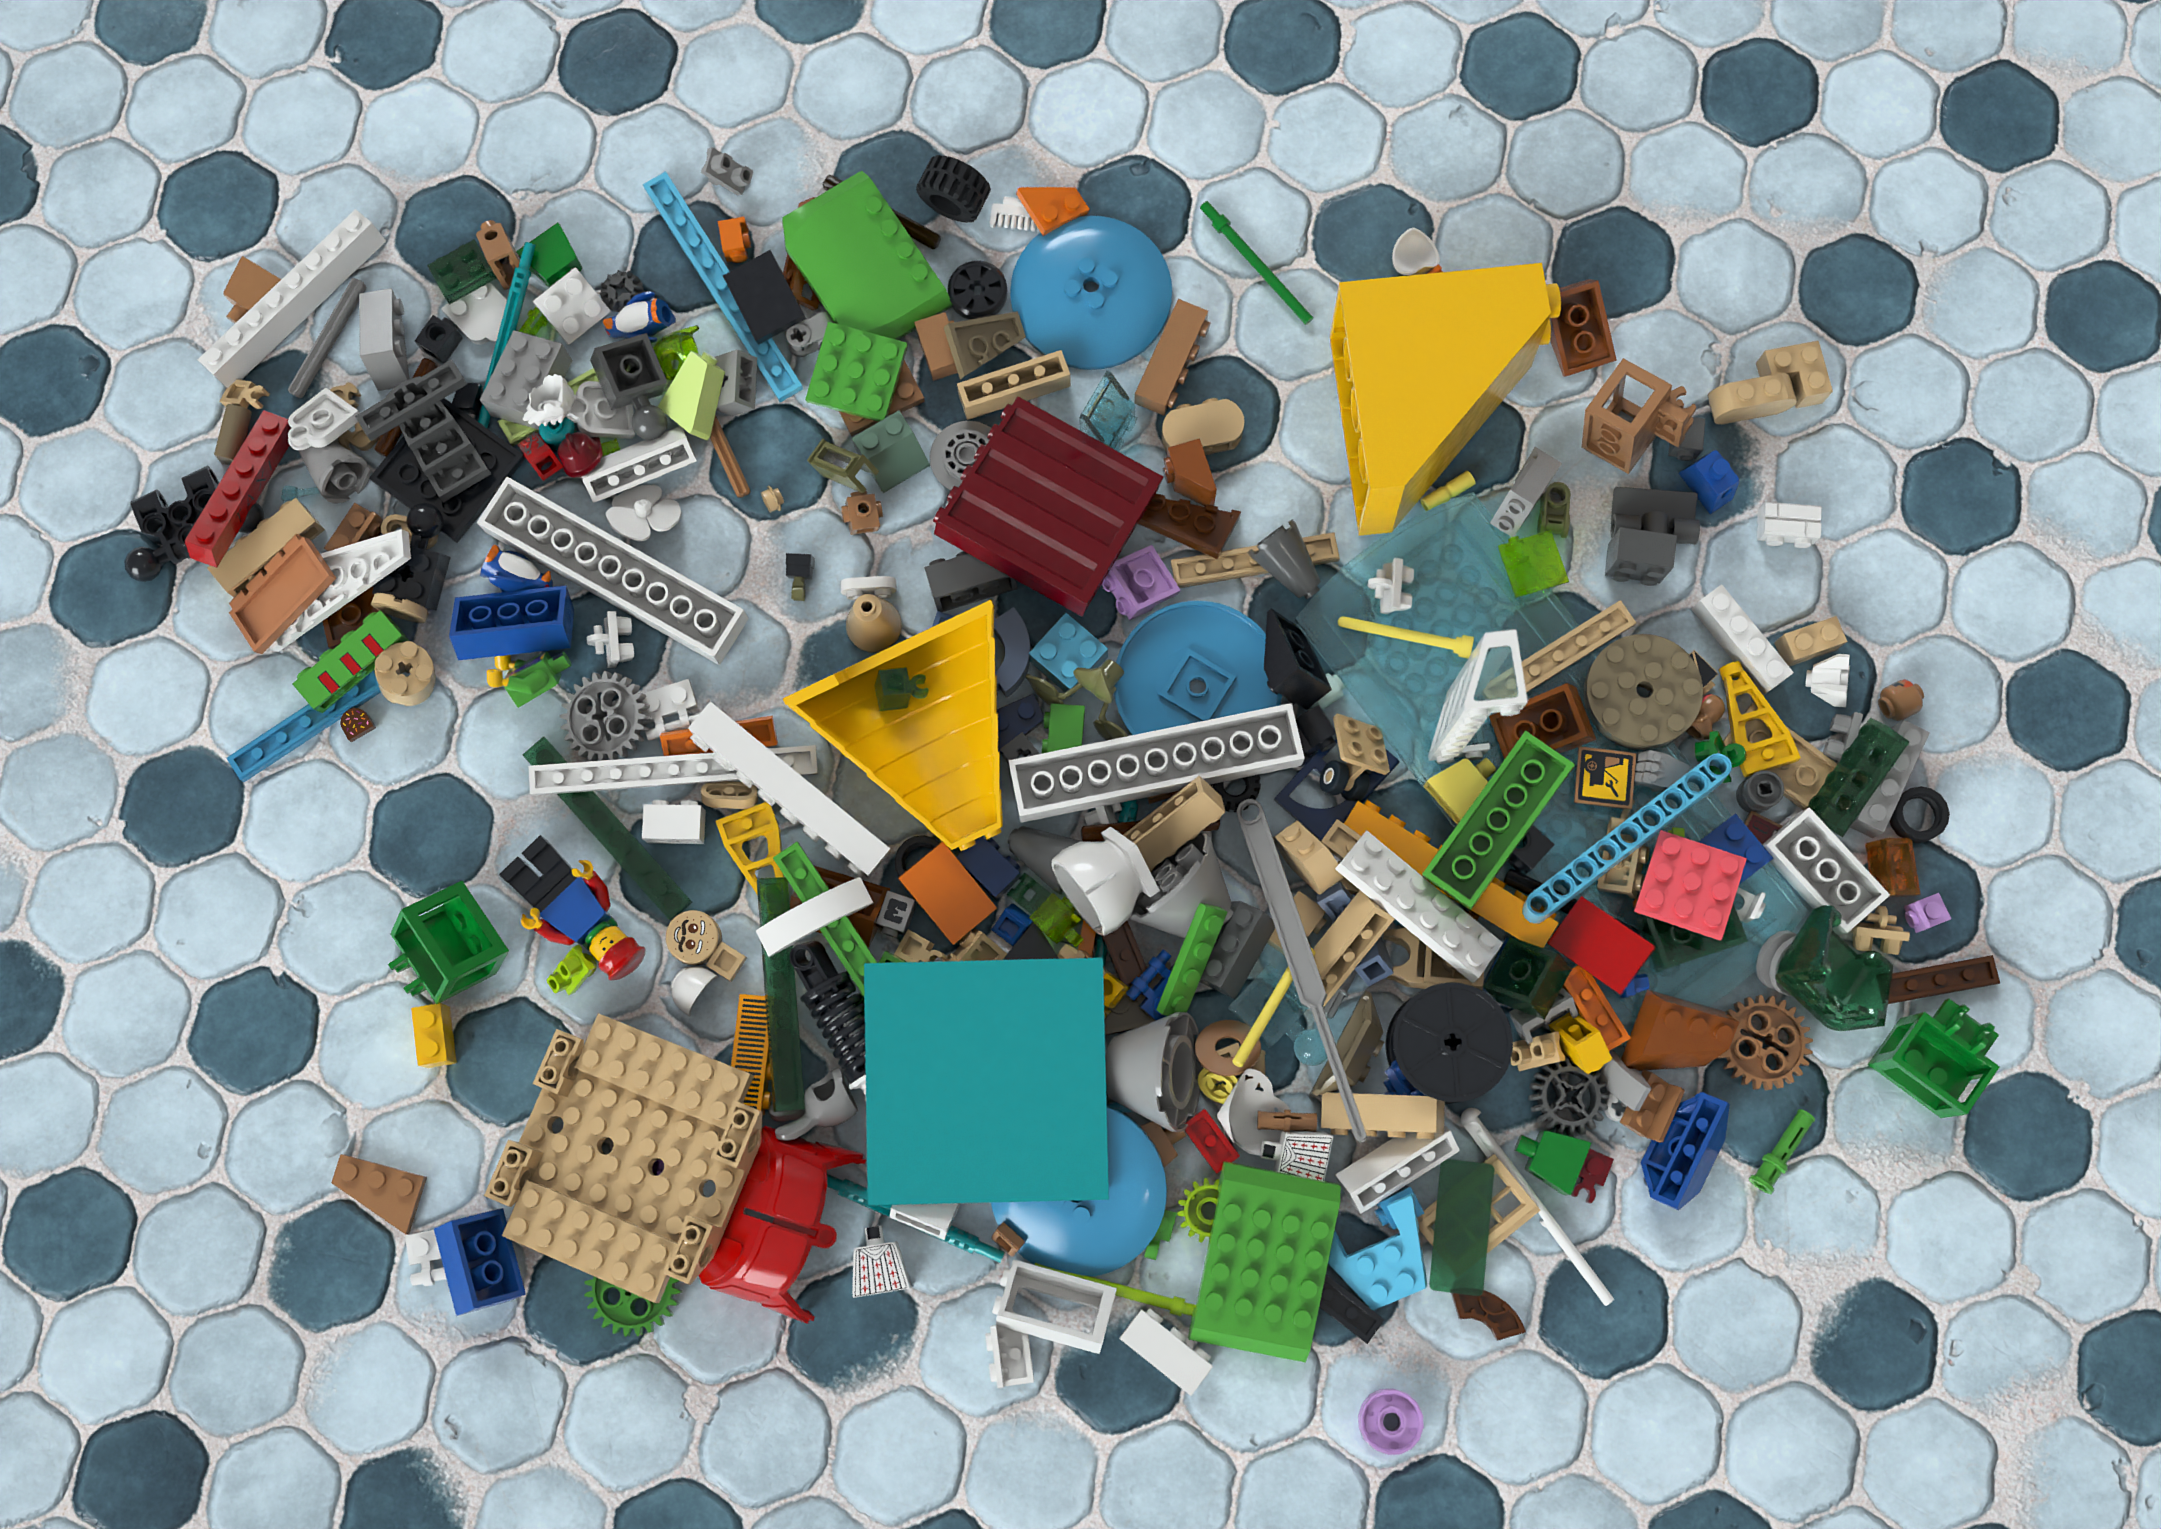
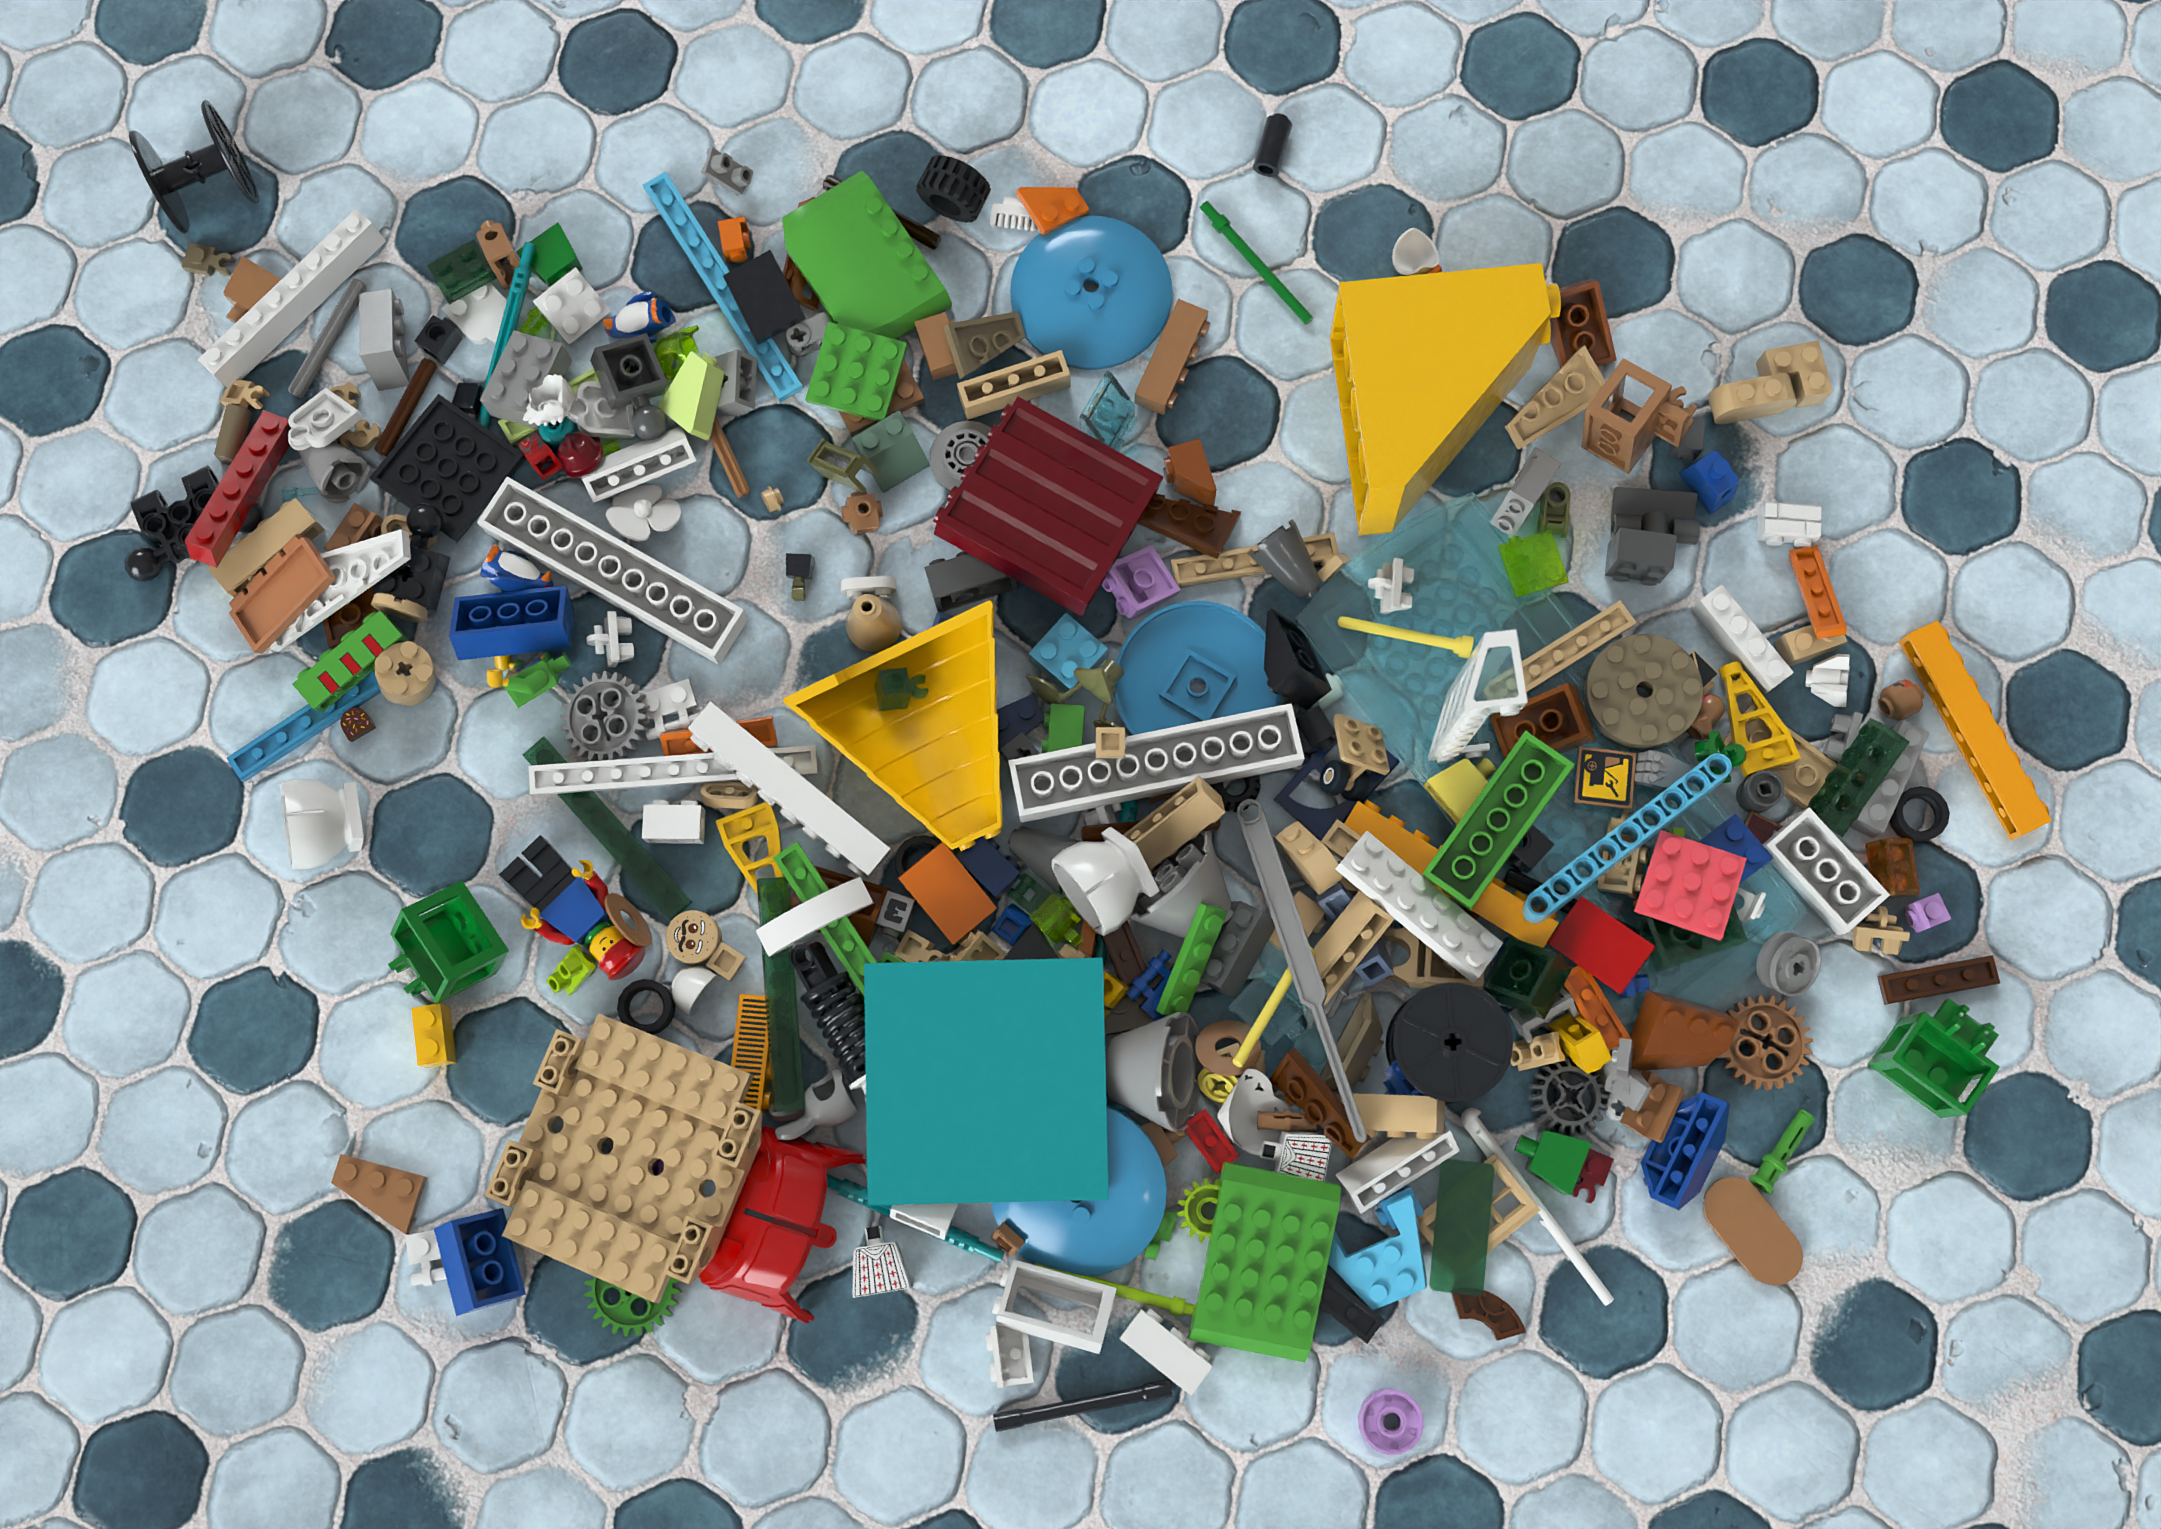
(193, 167): none -> black piece
(203, 259): none -> dark tan plate
(319, 821): none -> white plate
(429, 429): dark grey slope -> none
(610, 295): dark grey gear -> none
(641, 985): none -> black tyre
(642, 935): none -> medium nougat gear
(963, 283): black wheel -> none
(1015, 639): sand blue arch -> none
(1020, 1417): none -> black piece
(1110, 742): none -> tan plate
(1214, 421): tan brick -> none
(1272, 145): none -> black brick
(1312, 1095): none -> reddish brown wing
(1332, 565): none -> tan plate
(1451, 489): light yellow piece -> none
(1558, 400): none -> tan wing
(1622, 1058): none -> light grey plate
(1752, 1231): none -> medium nougat tile
(1817, 592): none -> orange plate
(1833, 980): clear green windscreen -> none
(1975, 730): none -> light orange brick

